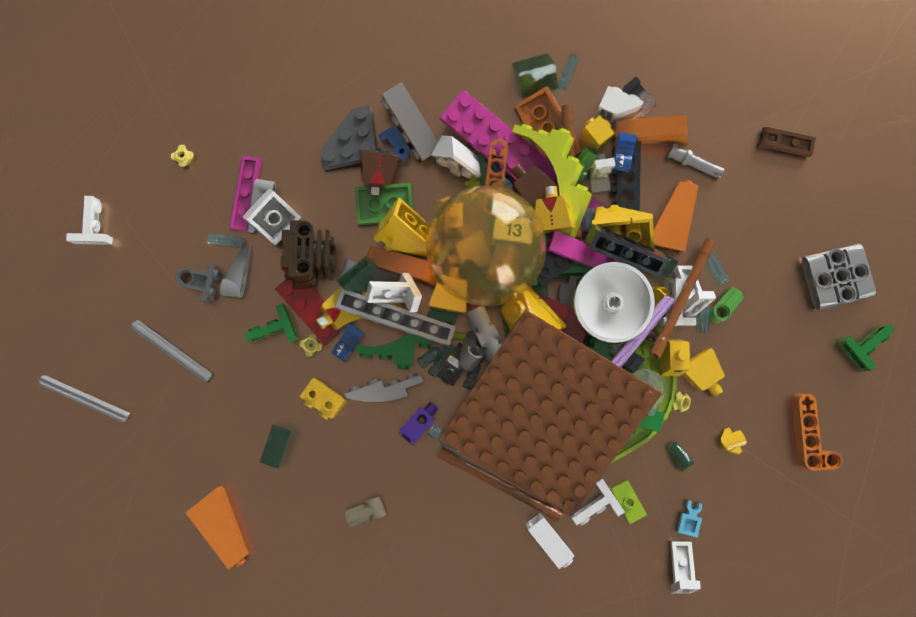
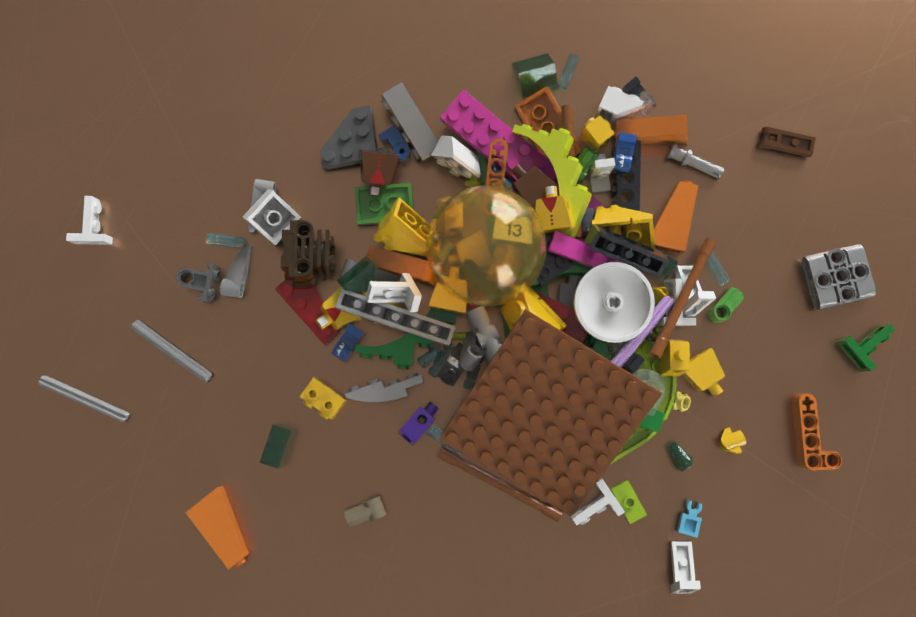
(182, 161): light yellow plate -> none
(248, 173): dark pink tile -> none
(274, 326): green bracket -> none
(312, 339): light yellow plate -> none
(550, 541): white window -> none
(703, 317): clear light blue axle -> none

